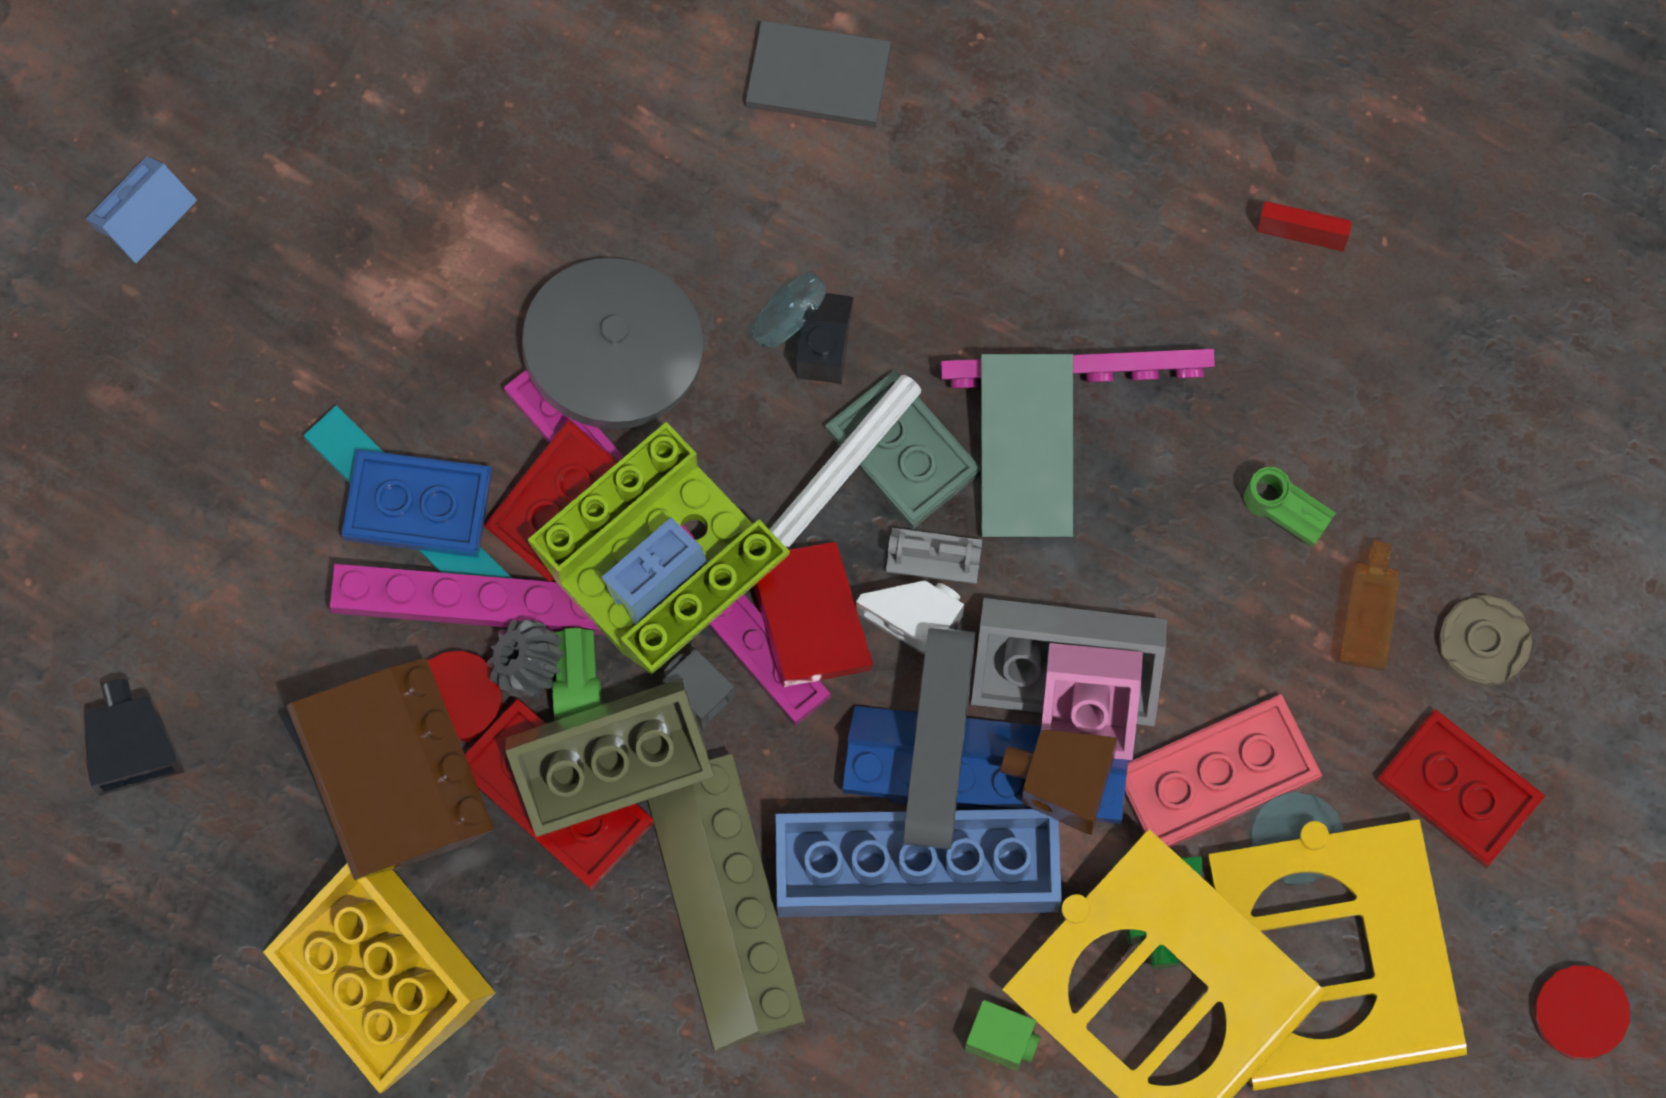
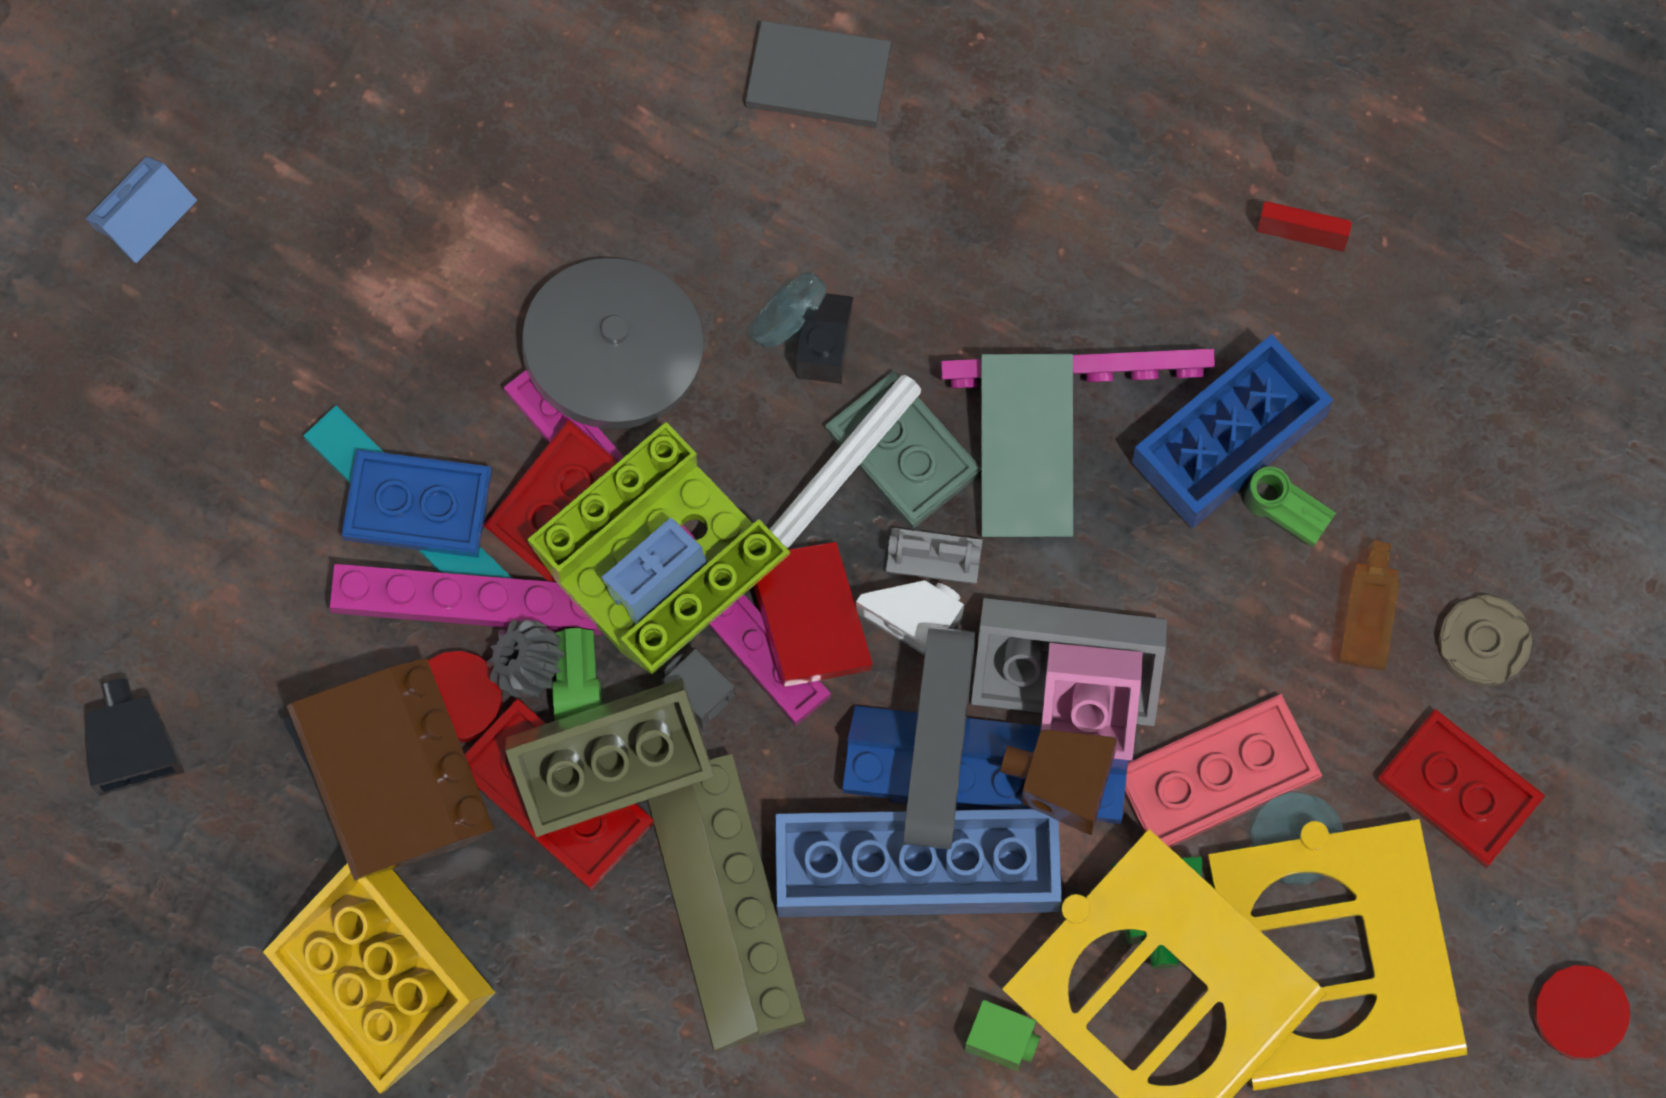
(1232, 431): none -> blue brick

